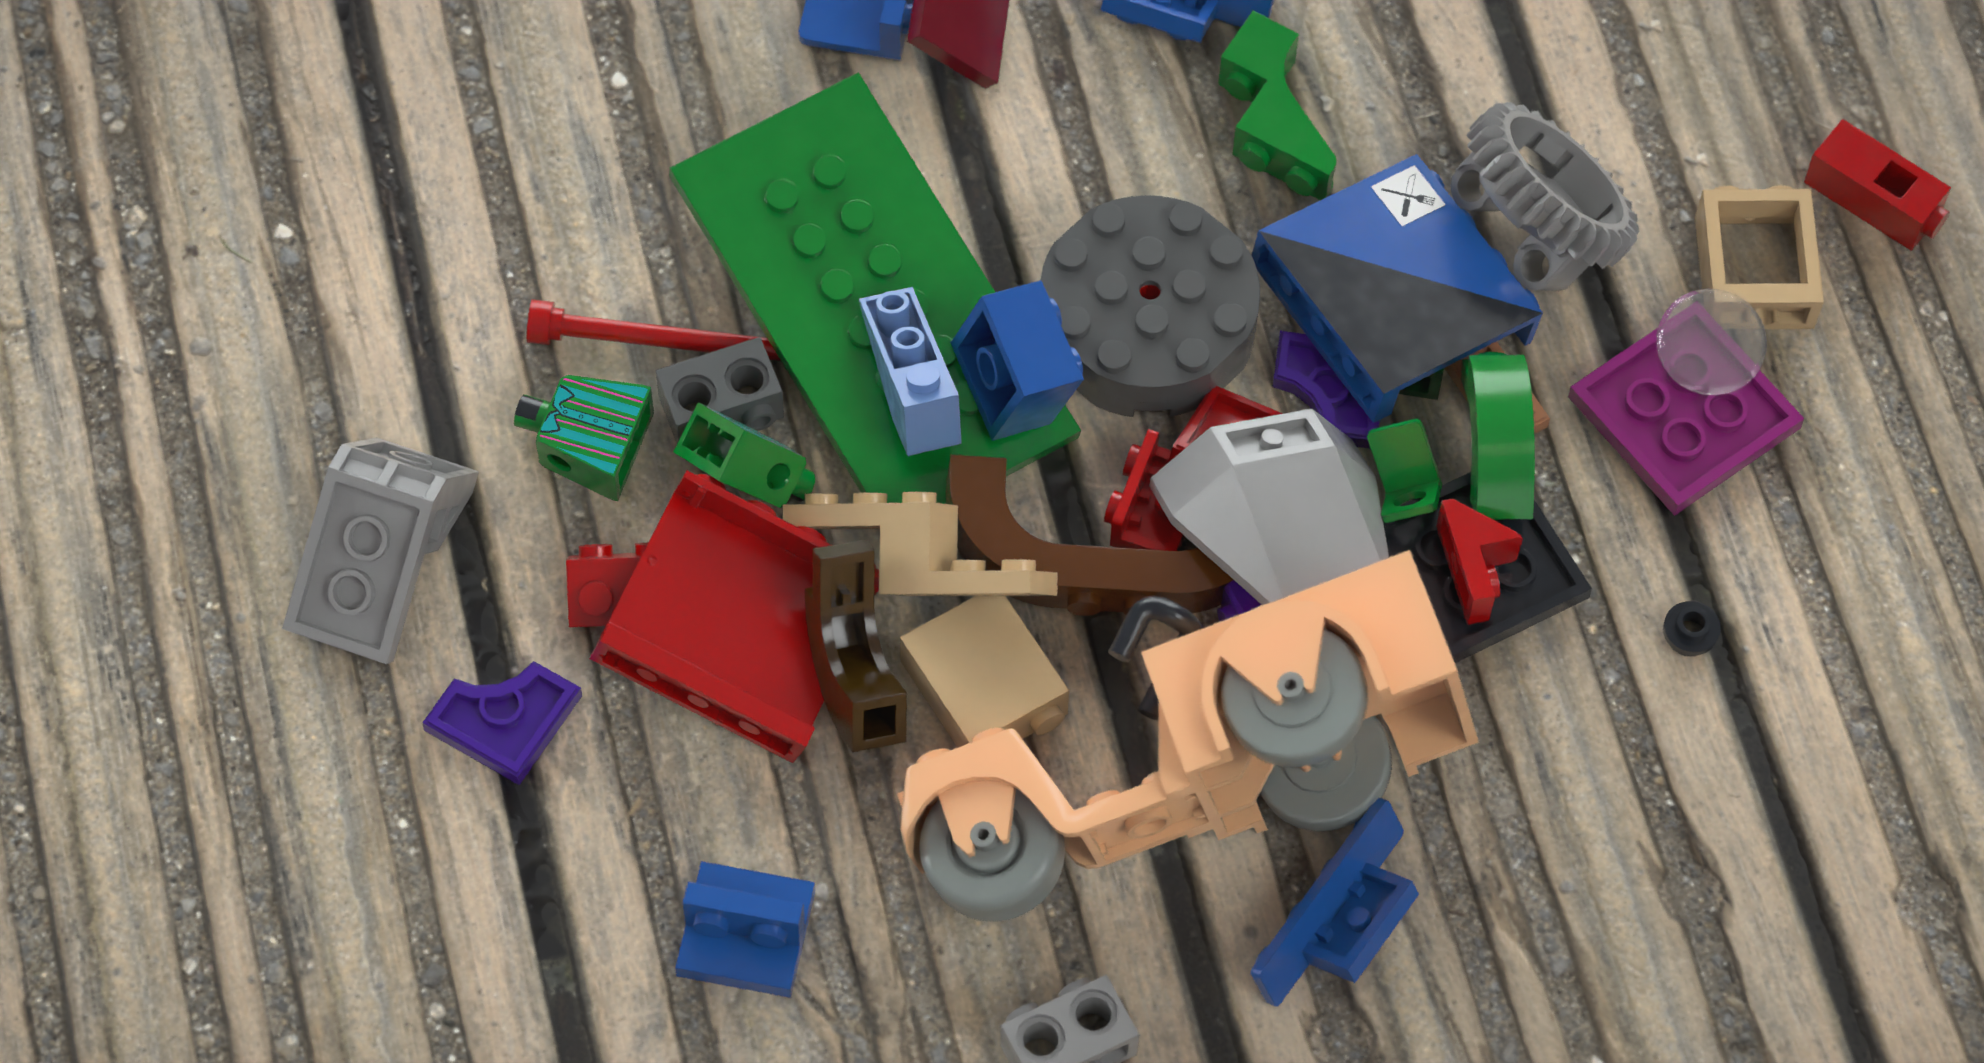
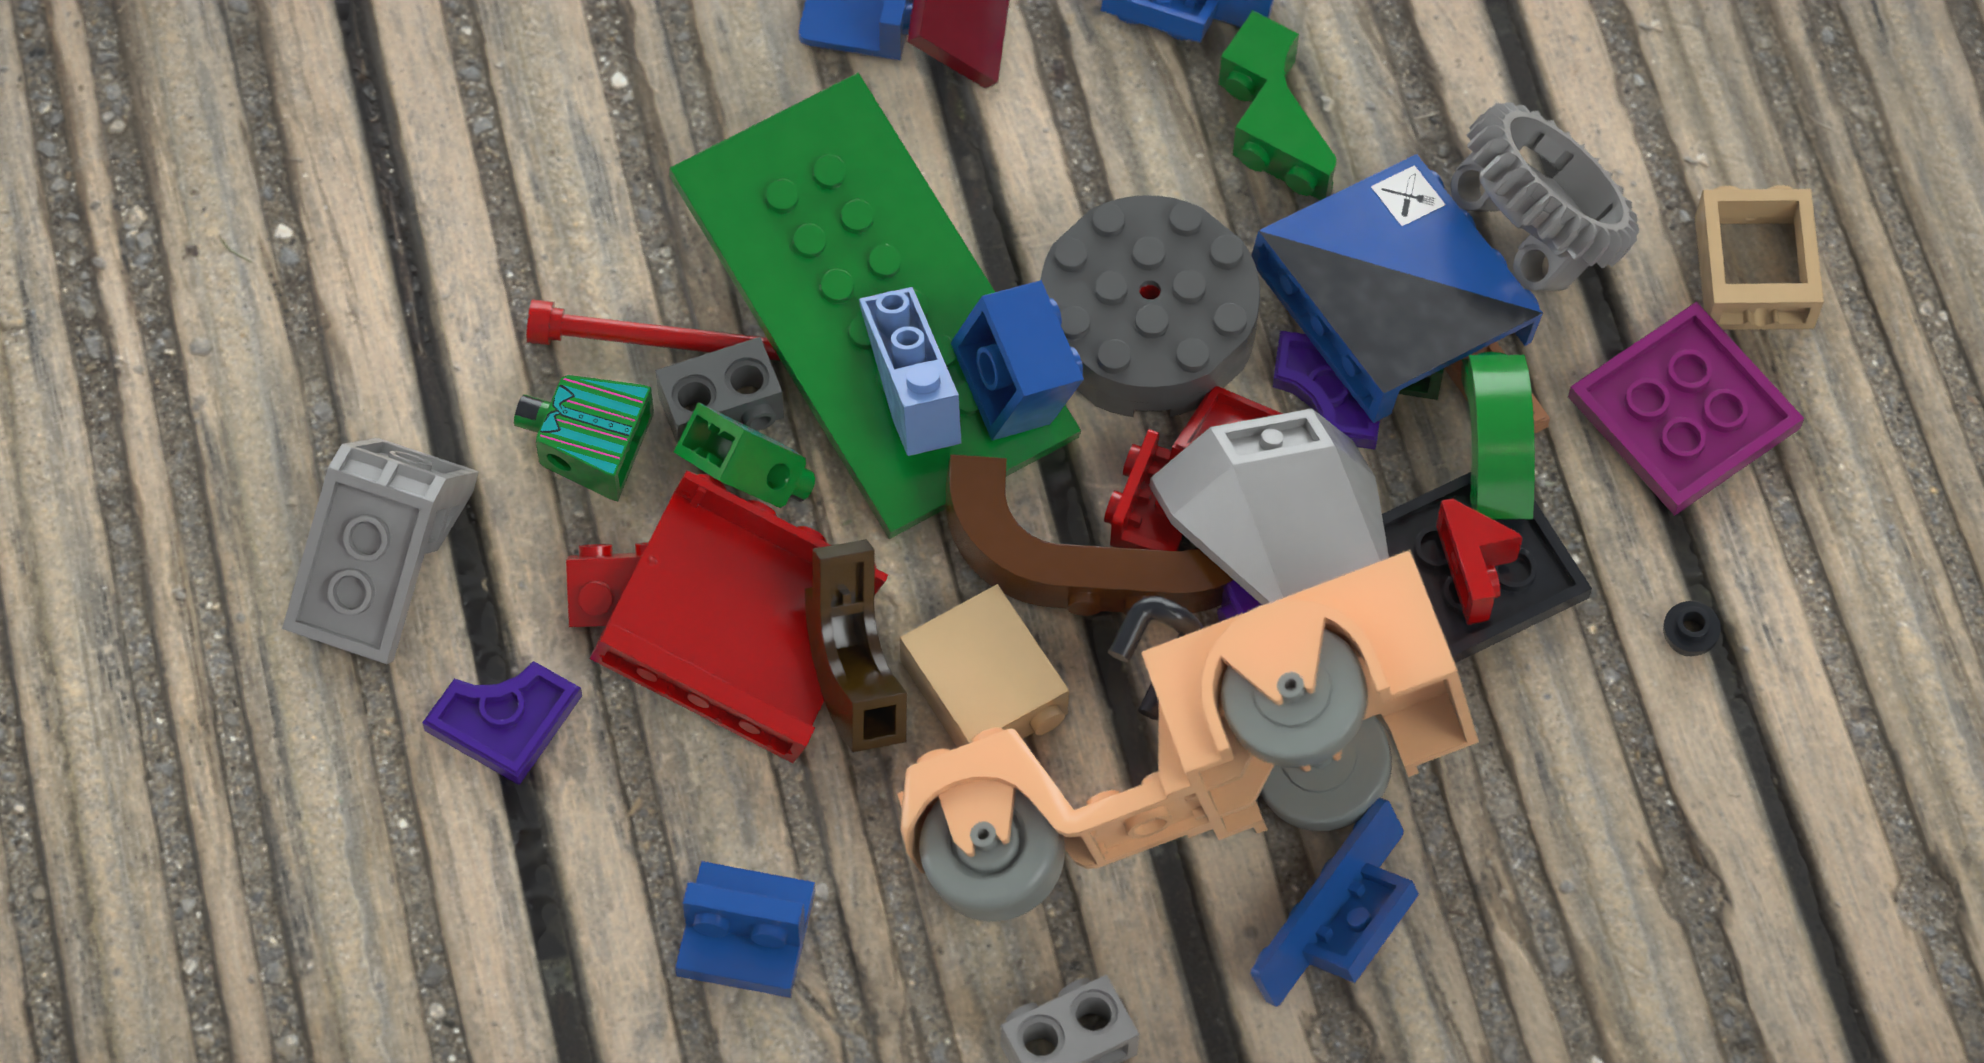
(920, 546): tan bracket -> none
(1405, 469): green bracket -> none
(1711, 341): clear piece -> none
(1878, 185): red brick -> none

